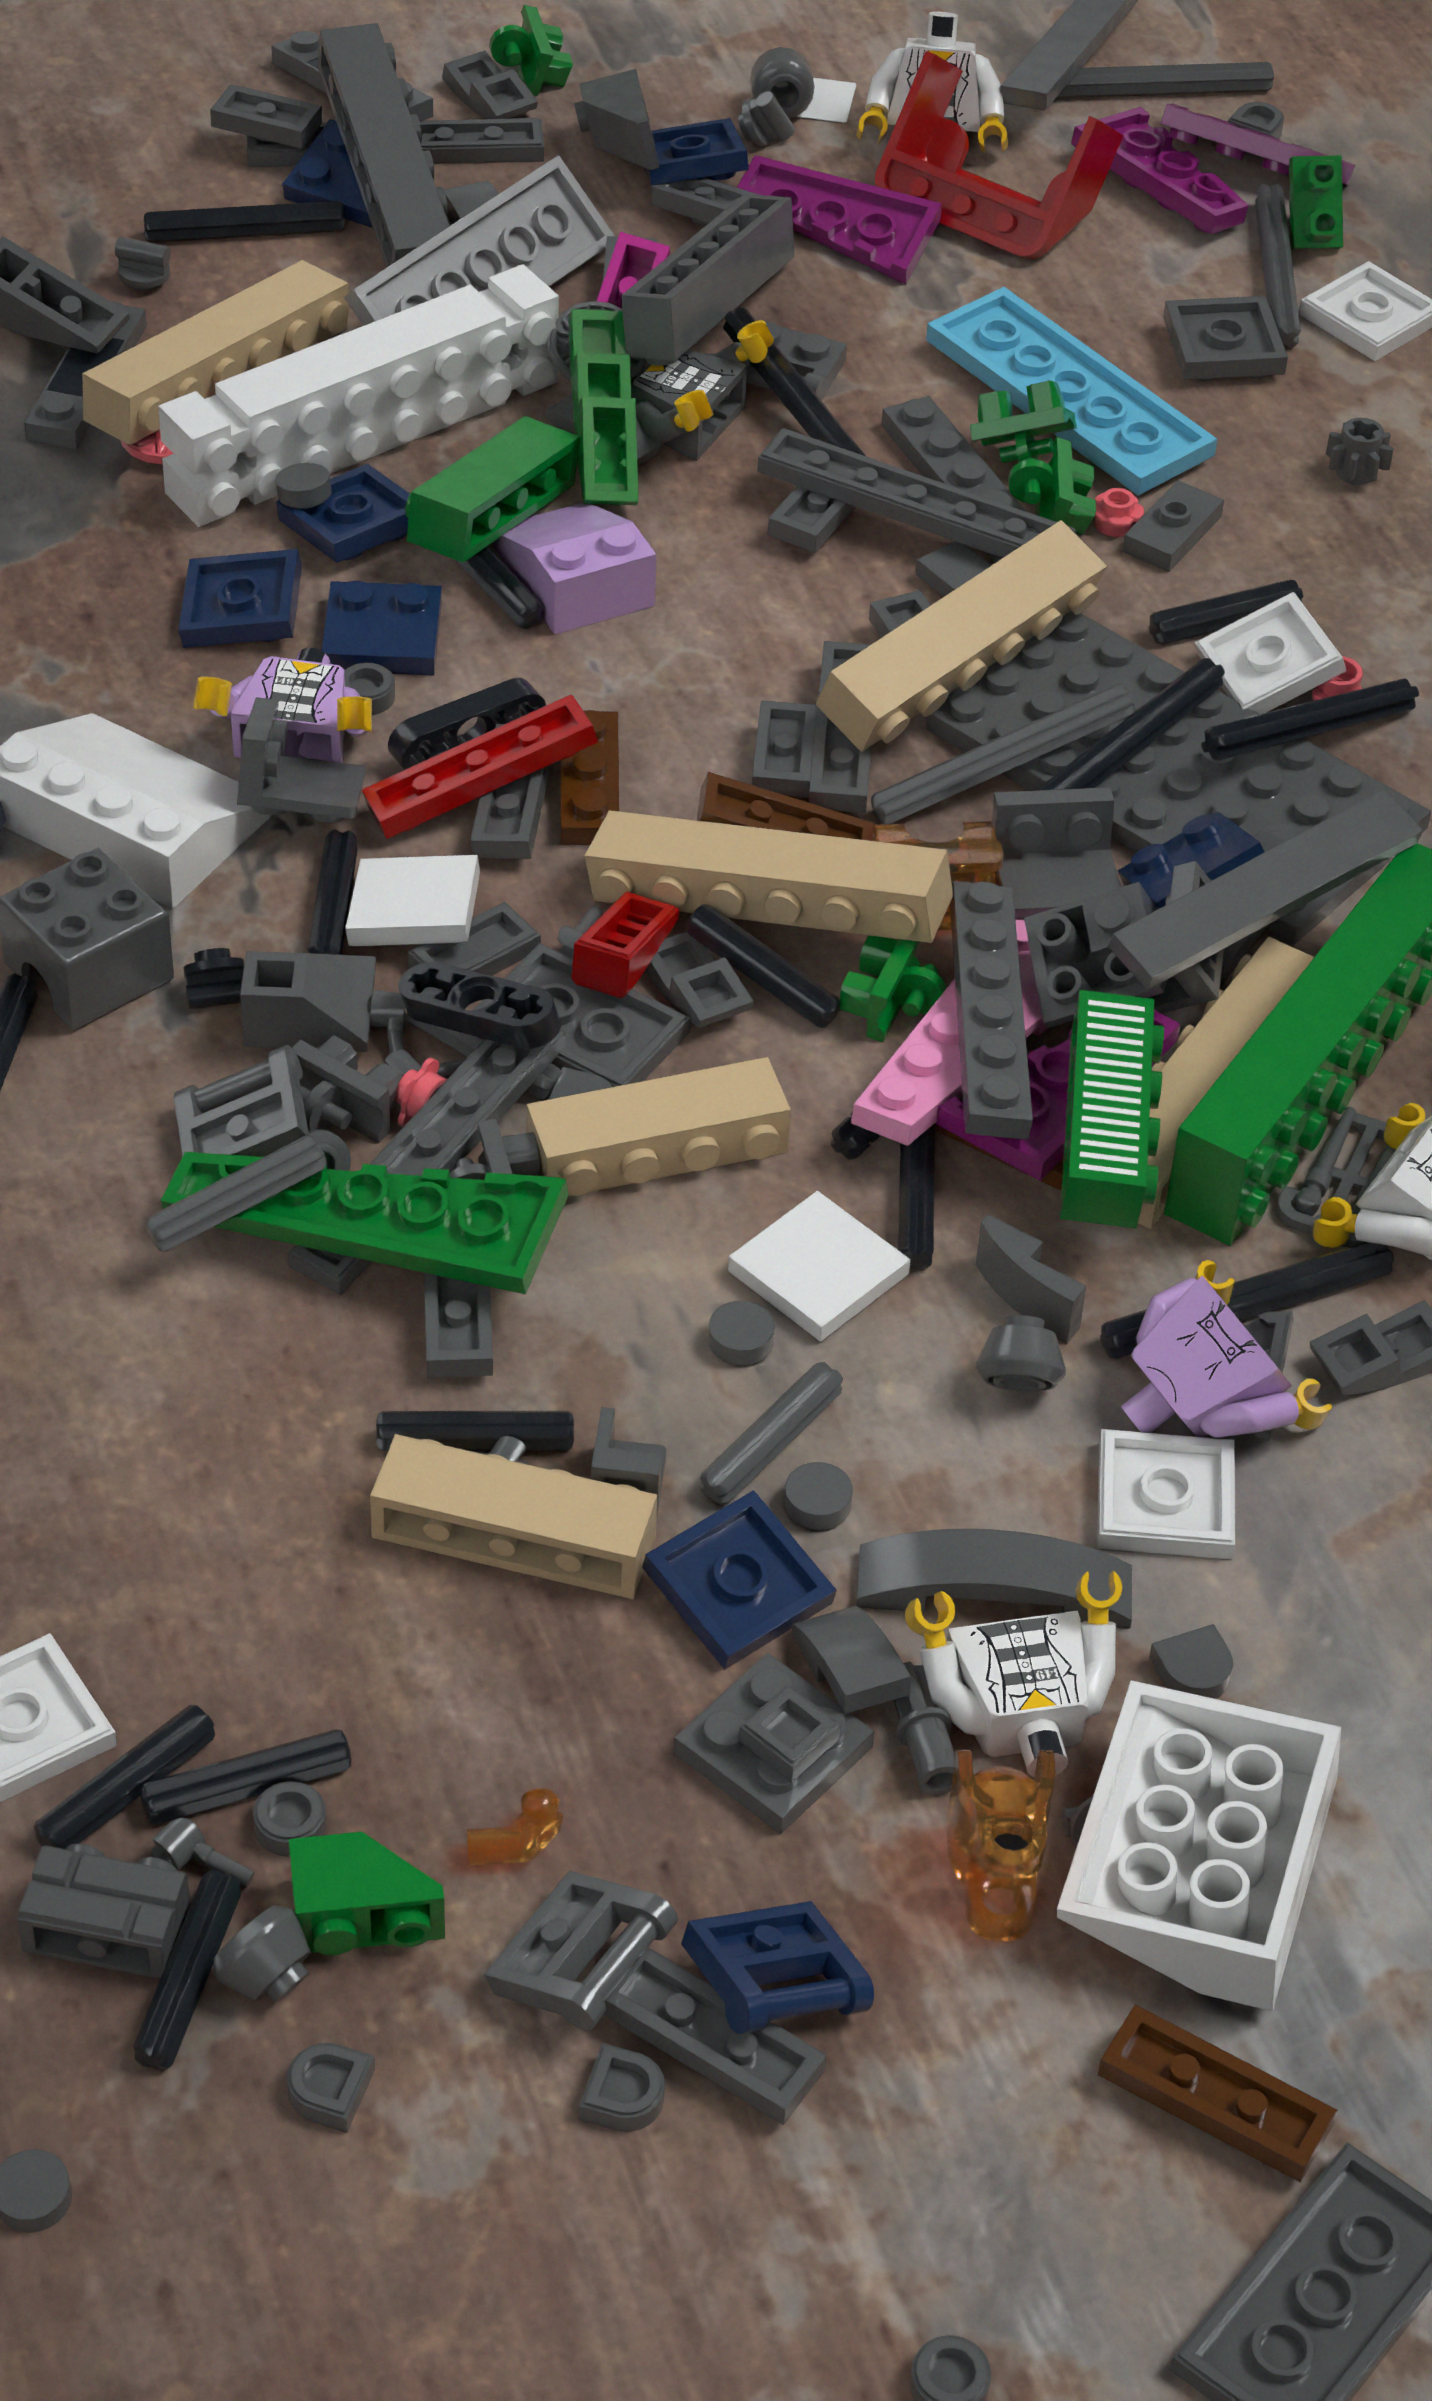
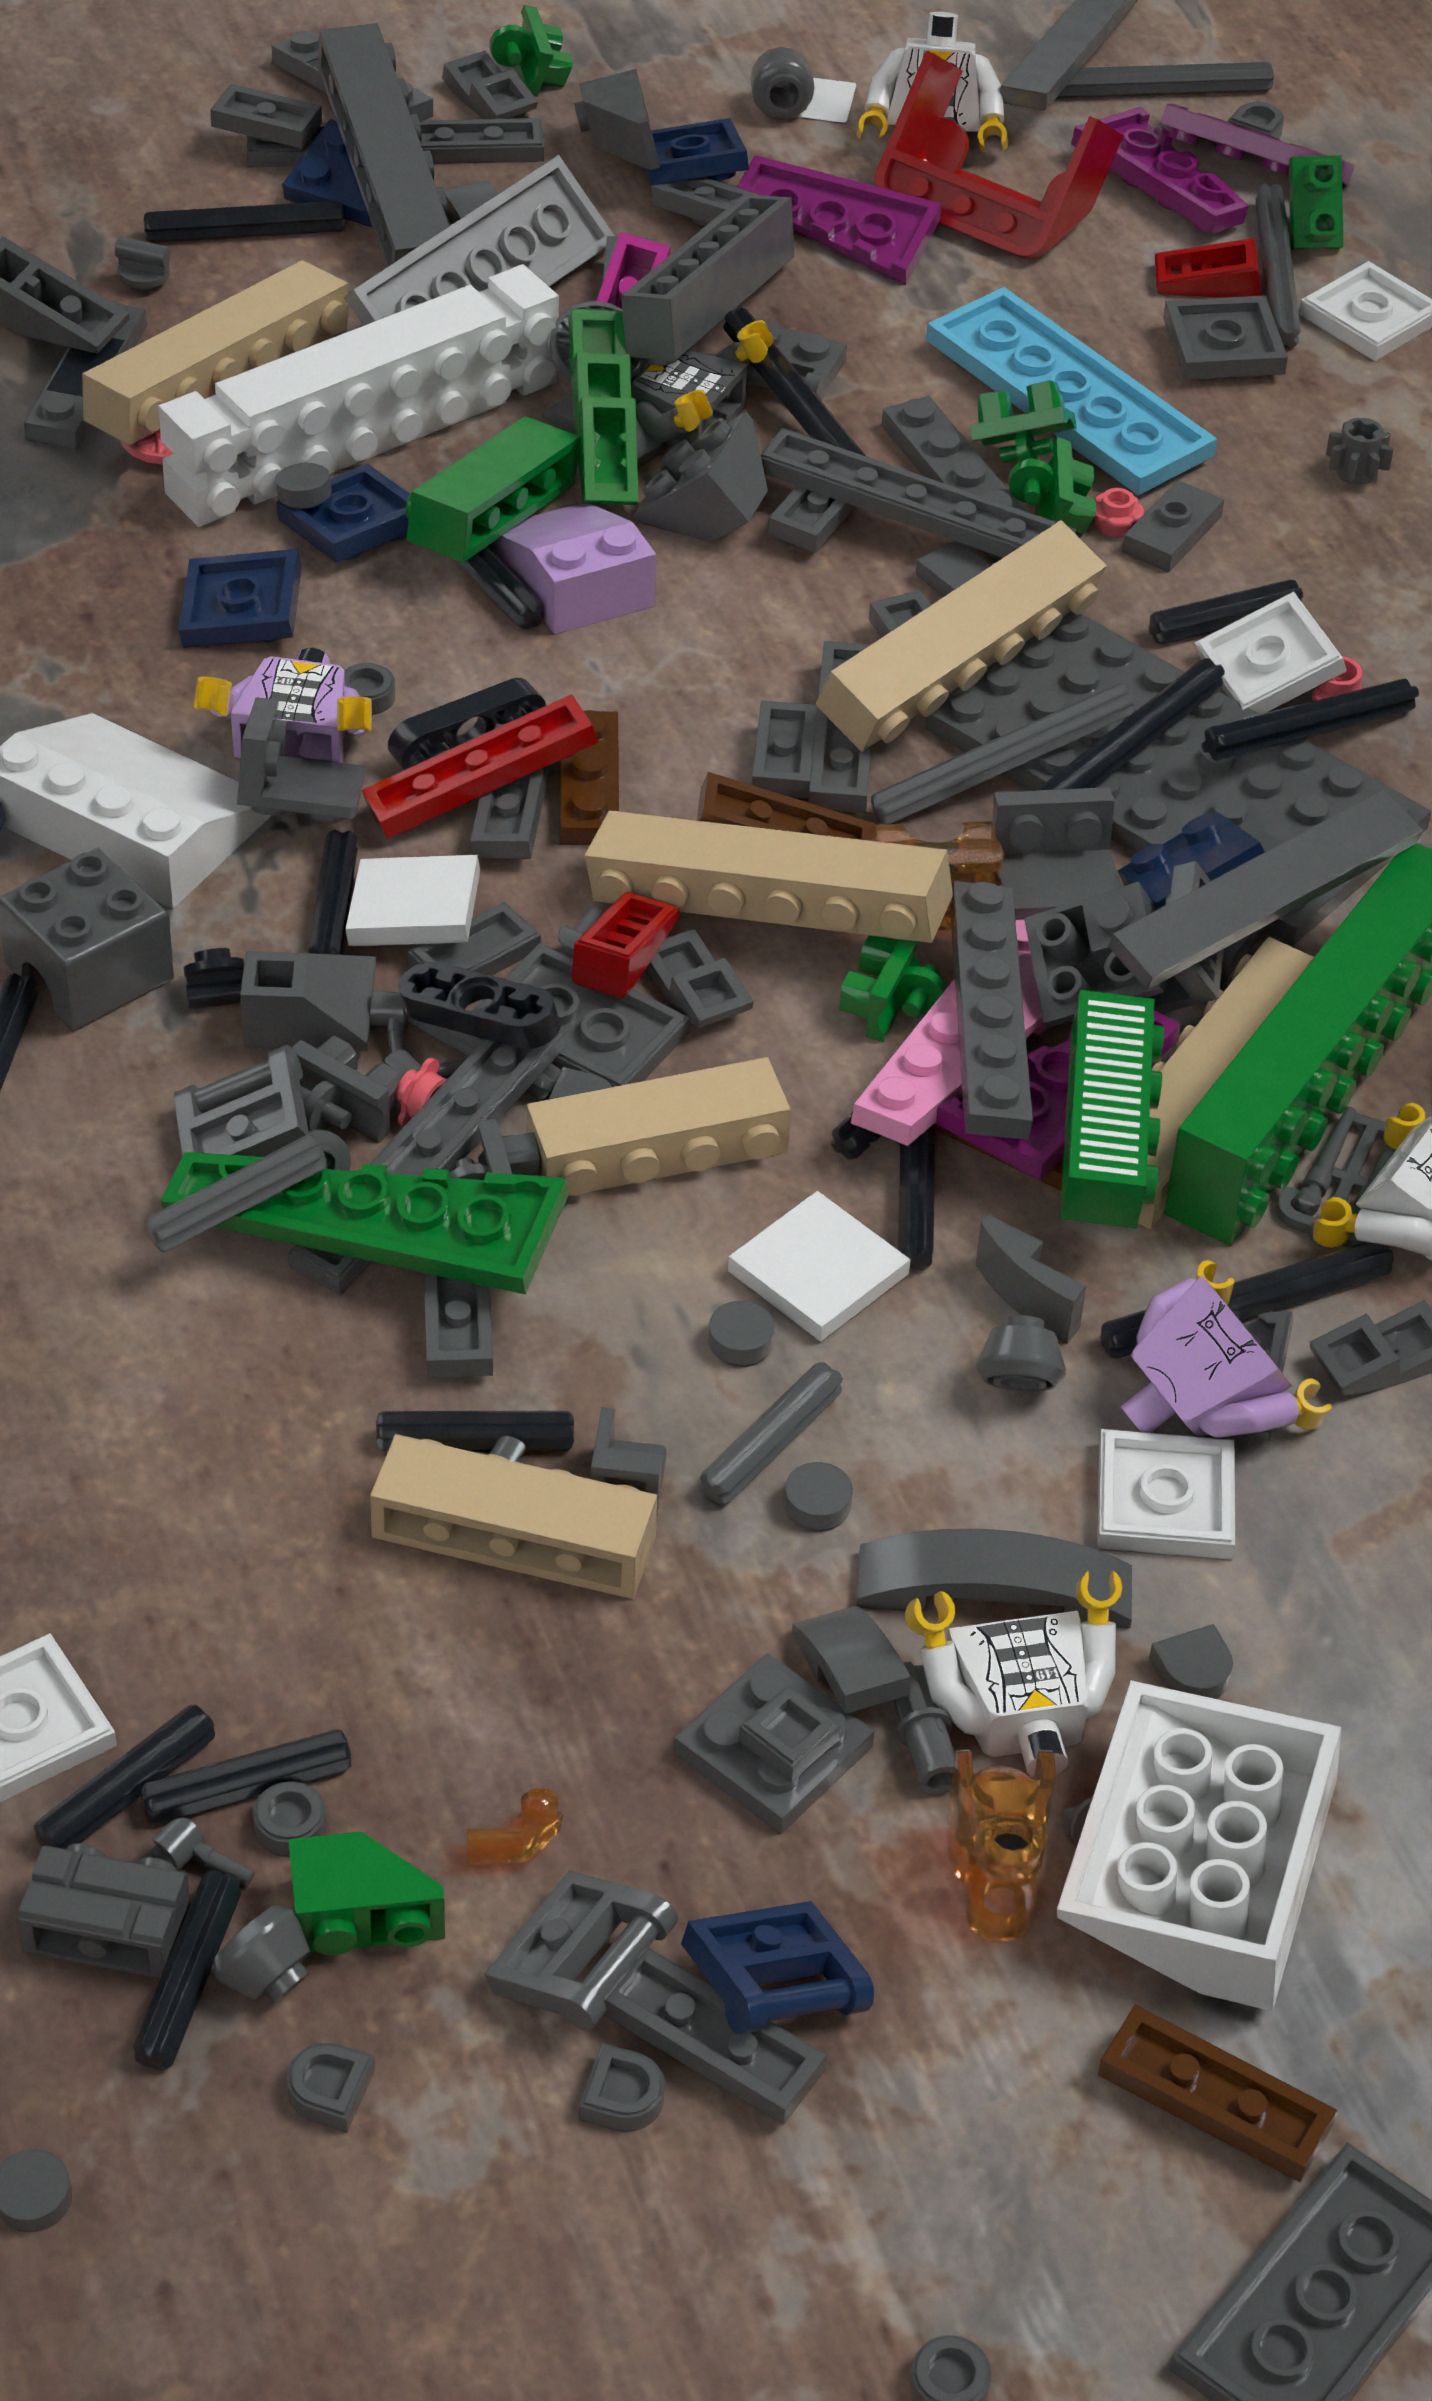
(383, 626): dark blue plate -> none
(707, 483): none -> dark grey slope
(739, 1579): dark blue plate -> none
(763, 966): black axle -> none
(764, 120): dark grey plate -> none
(1210, 270): none -> red slope

